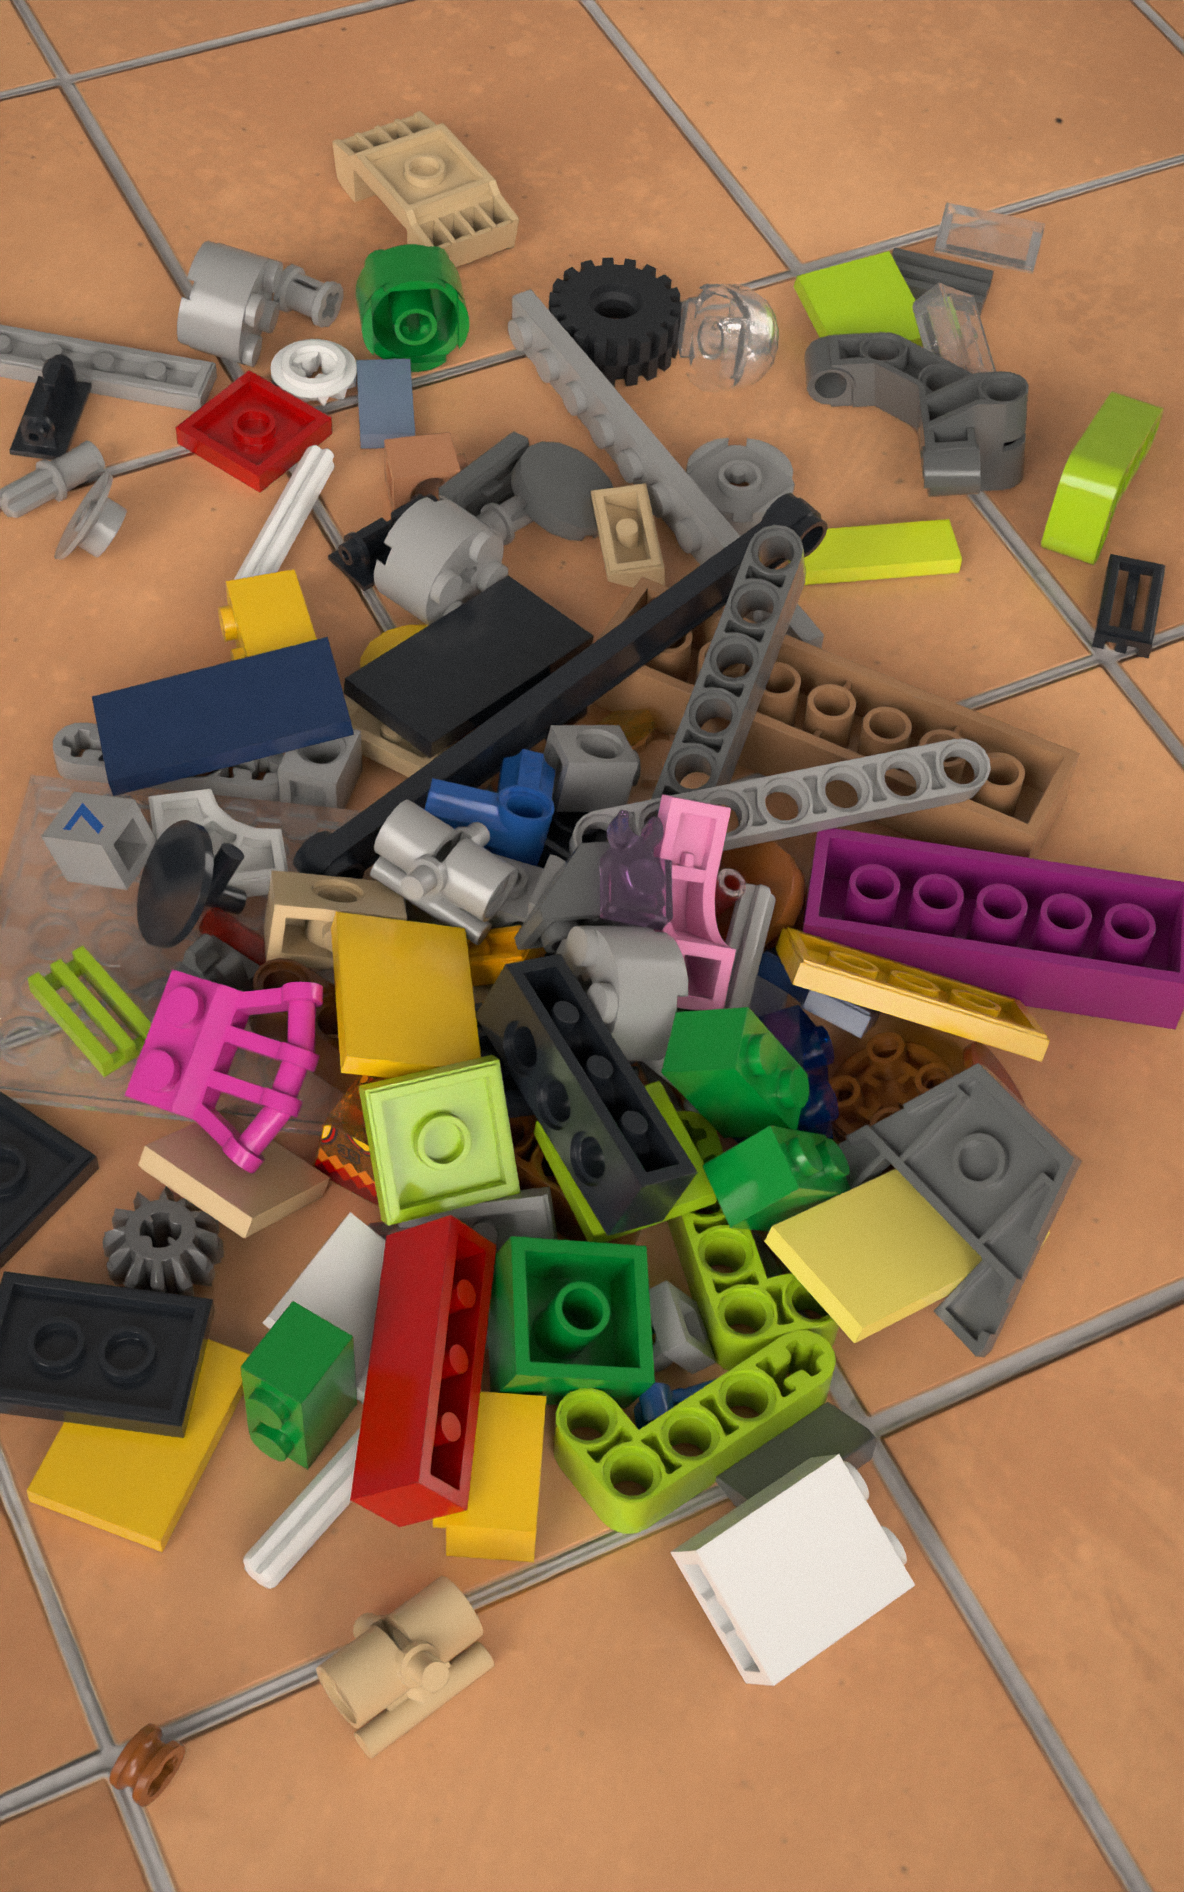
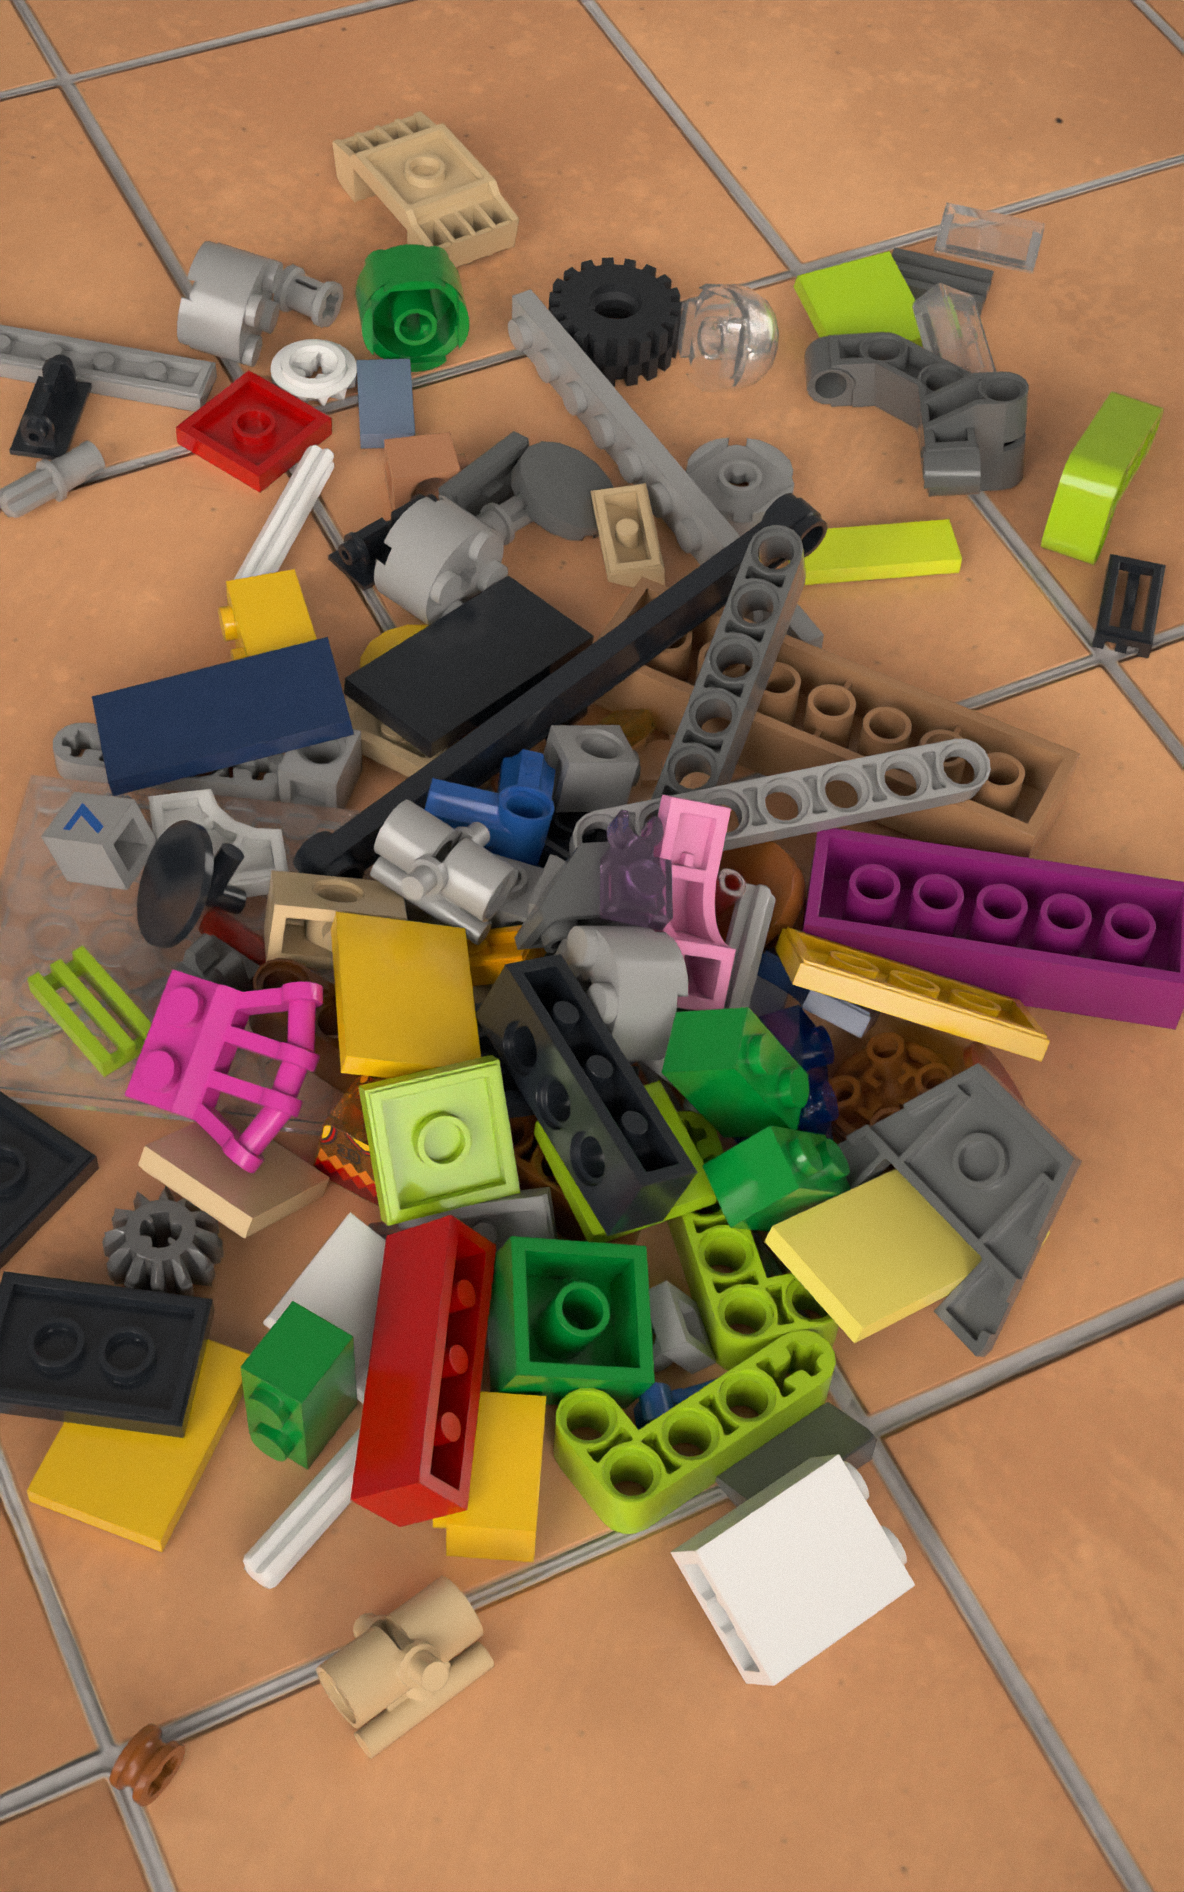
(93, 522): light grey piece -> none

